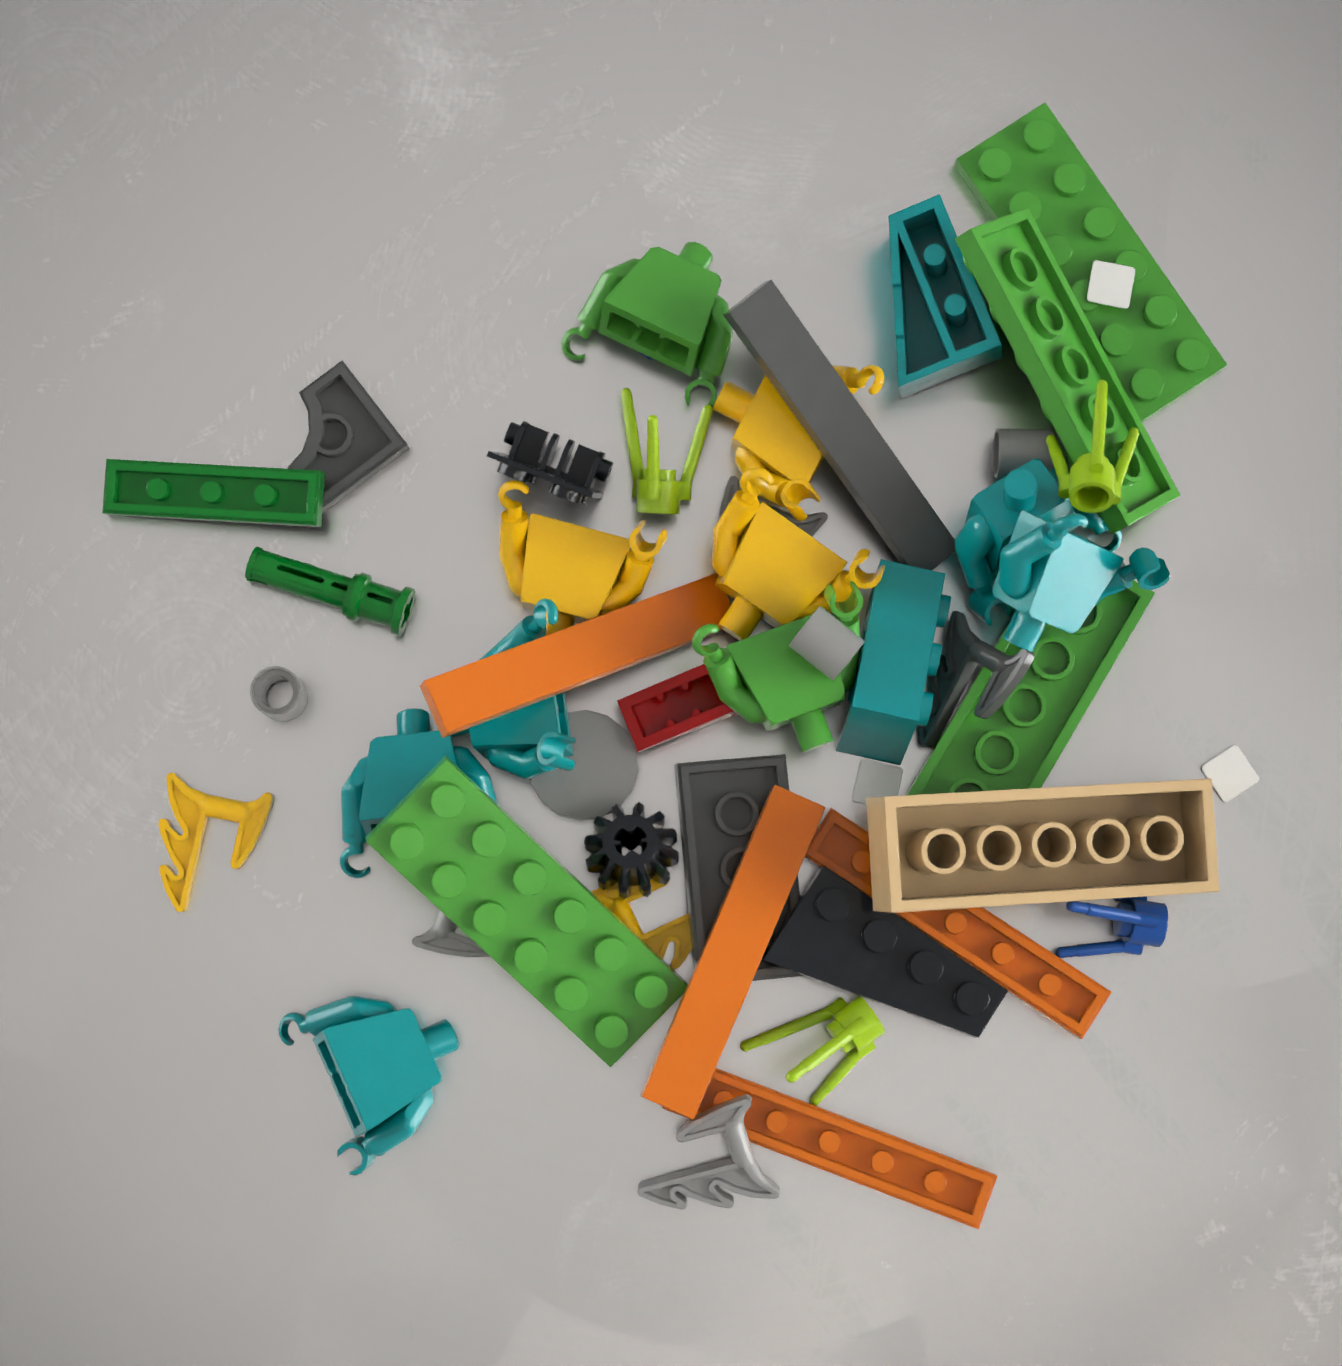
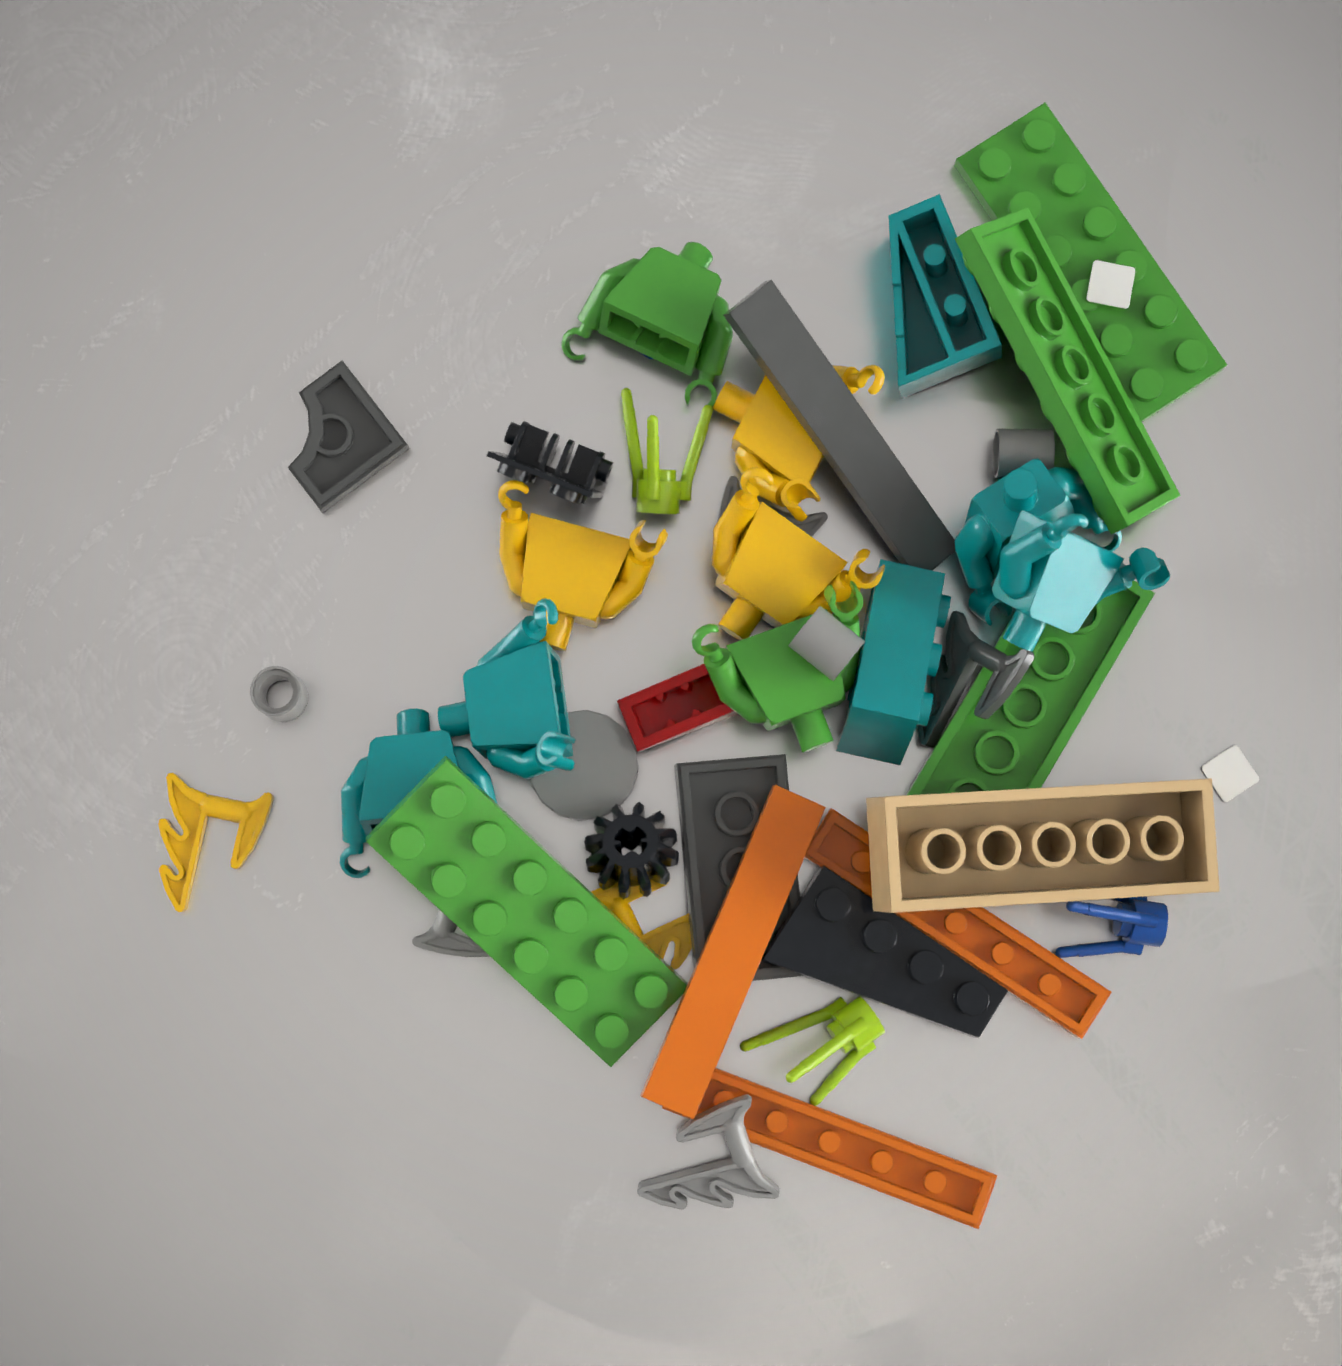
(213, 492): green tile -> none
(355, 596): green pin -> none
(377, 1067): teal torso -> none
(573, 656): orange tile -> none
(876, 780): white sticker -> none
(1092, 479): lime plant -> none

